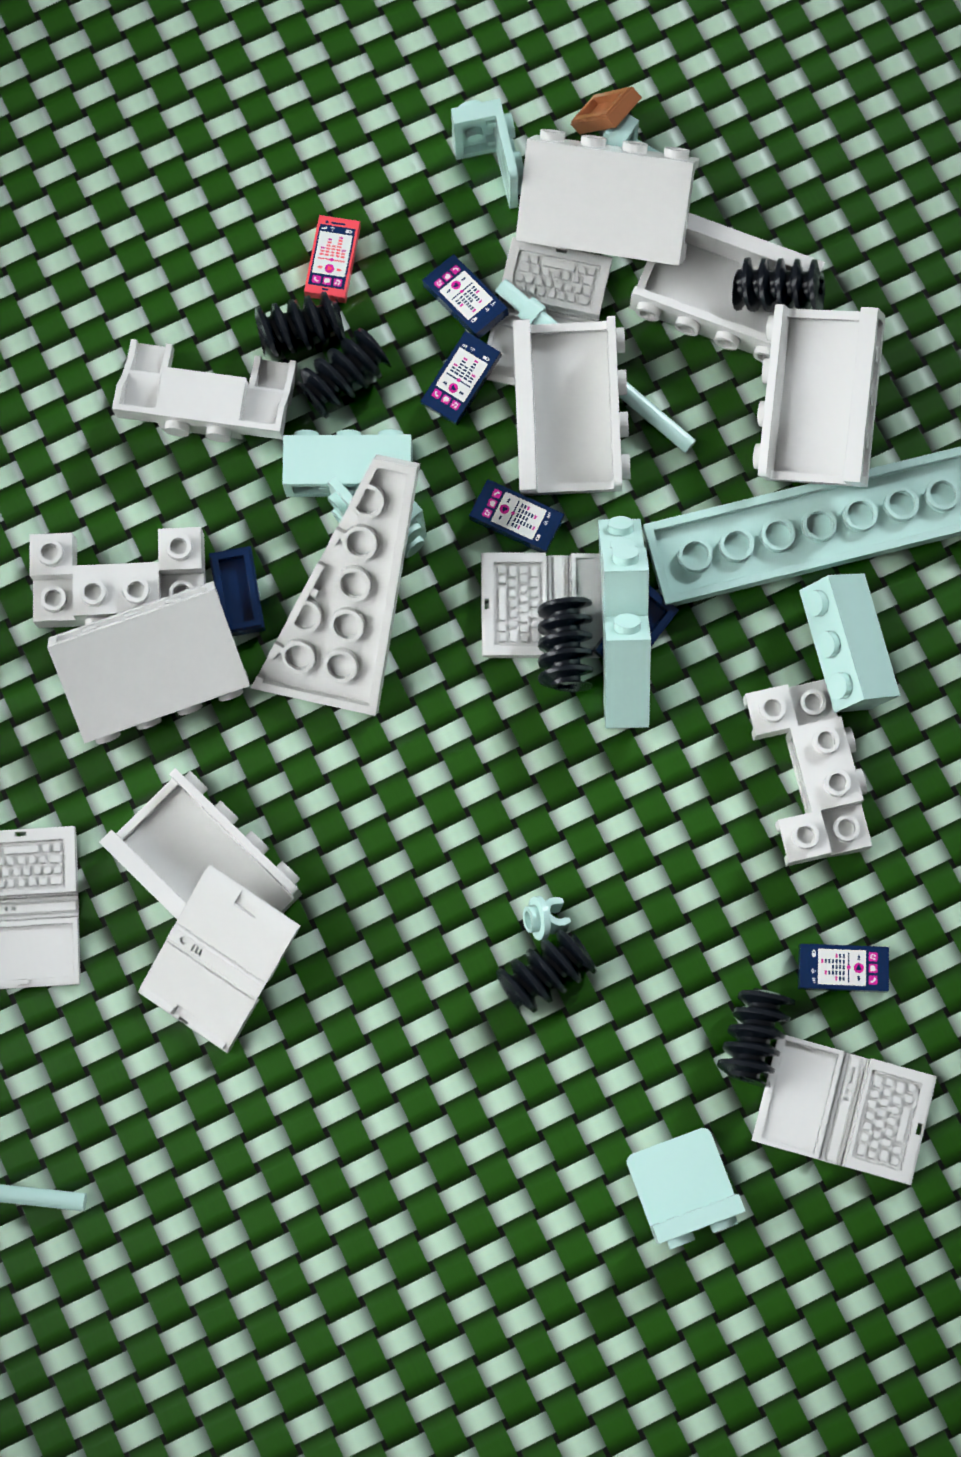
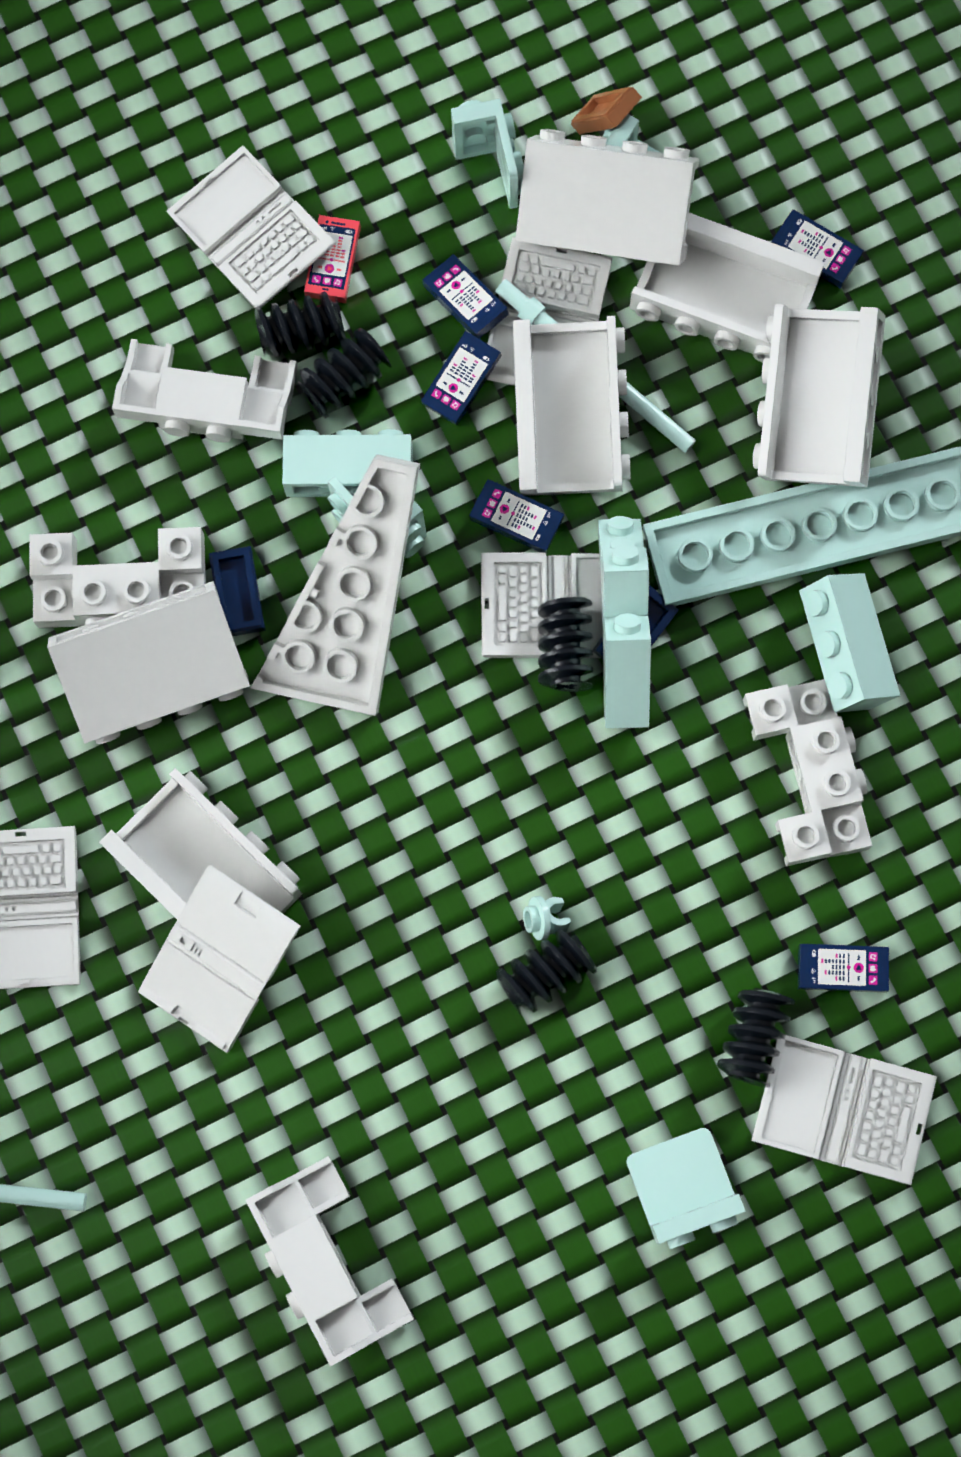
(250, 227): none -> white piece
(314, 1269): none -> white bracket
(778, 286): black piece -> none
(818, 242): none -> tile

